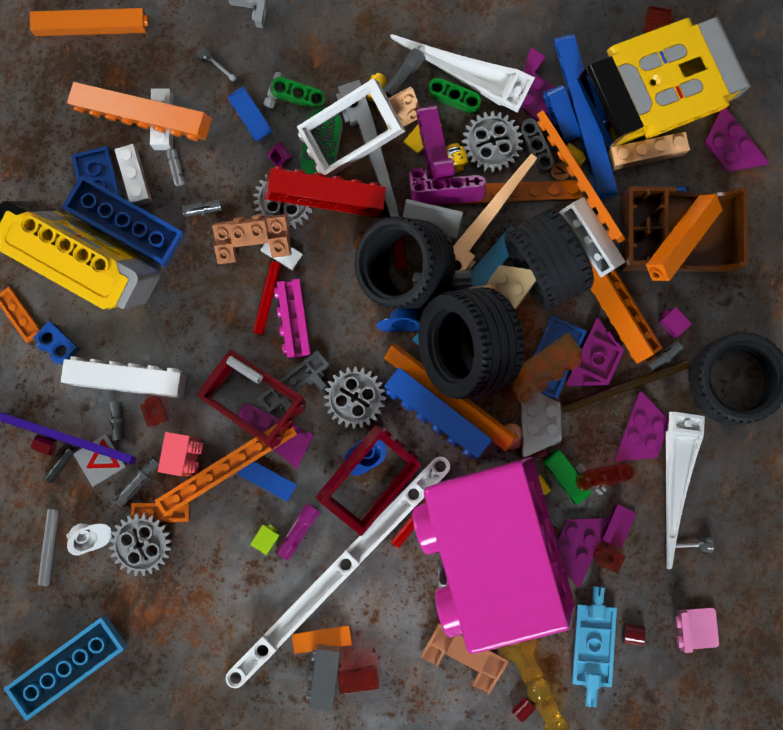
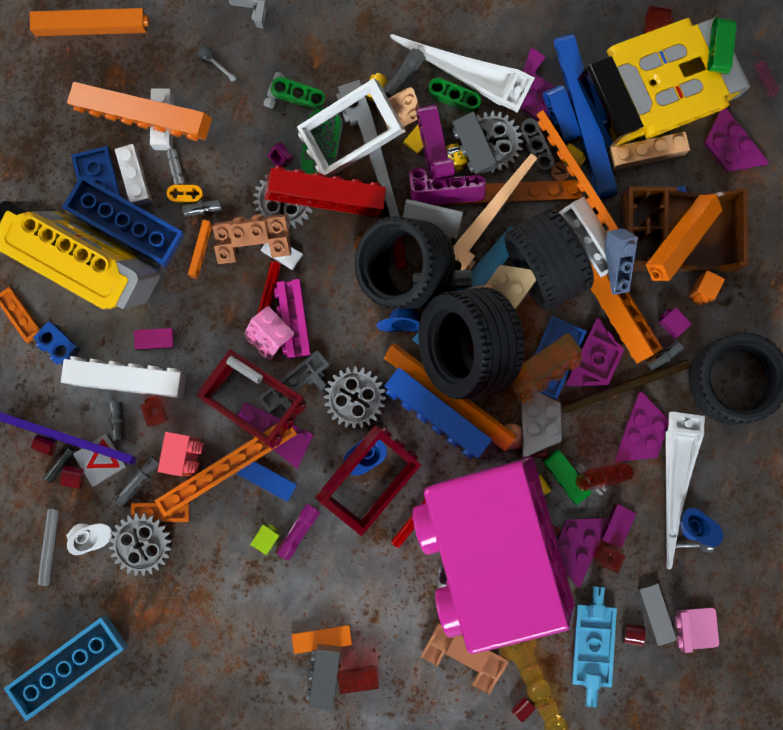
(72, 477): none -> dark red brick
(153, 339): none -> dark pink tile
(185, 199): none -> light orange beam
(200, 249): none -> orange tile
(249, 114): blue beam -> none
(267, 332): none -> bright pink bracket
(335, 574): white piece -> none
(474, 144): none -> dark grey brick
(620, 257): none -> sand blue slope
(657, 614): none -> light grey tile
(701, 528): none -> blue piece
(706, 288): none -> orange brick
(721, 45): none -> green beam
(767, 78): none -> clear pink axle

